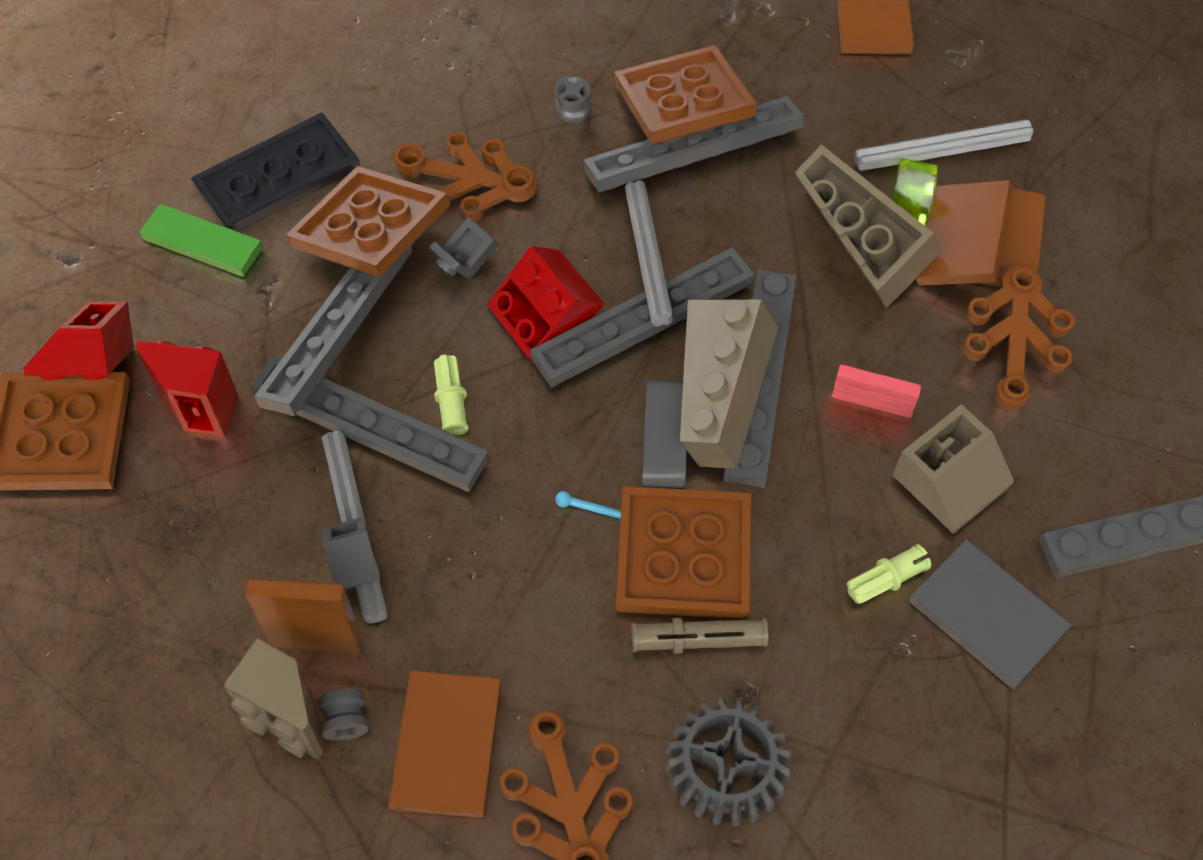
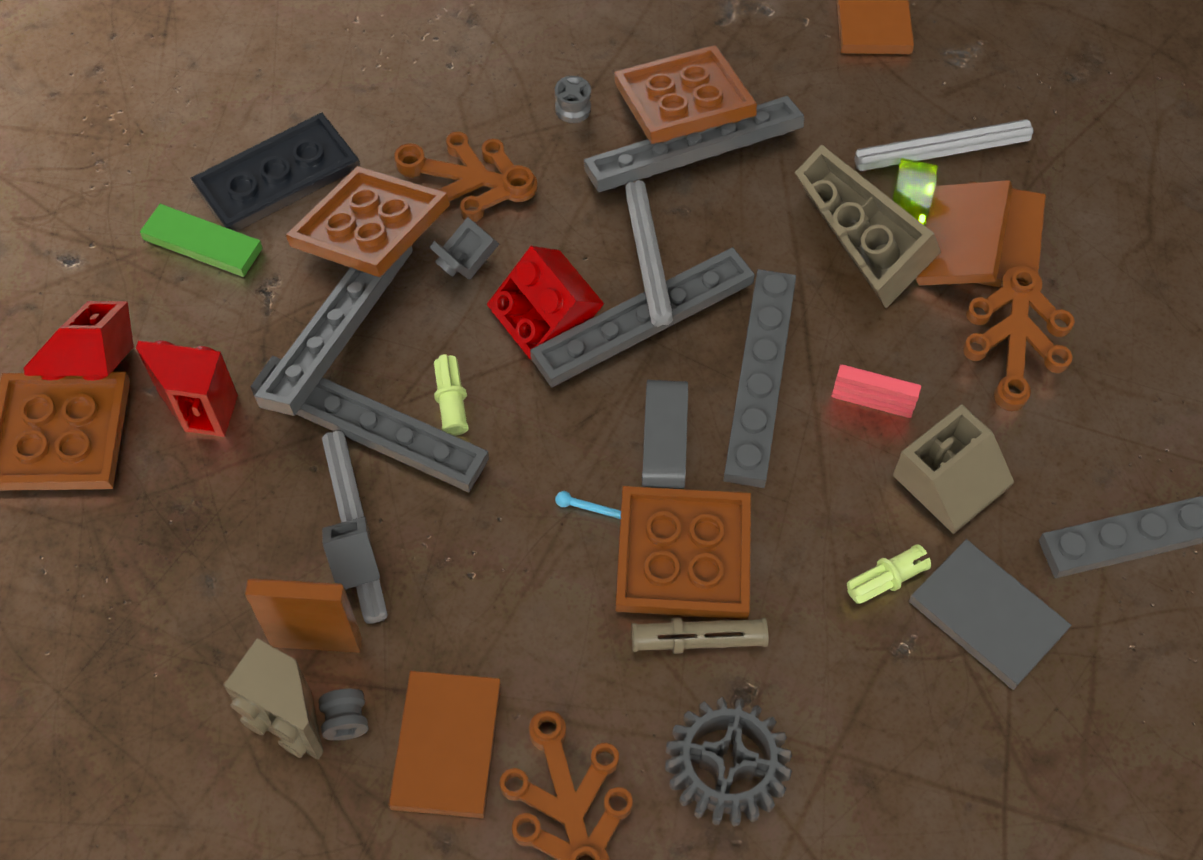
(722, 377): dark tan wedge -> none

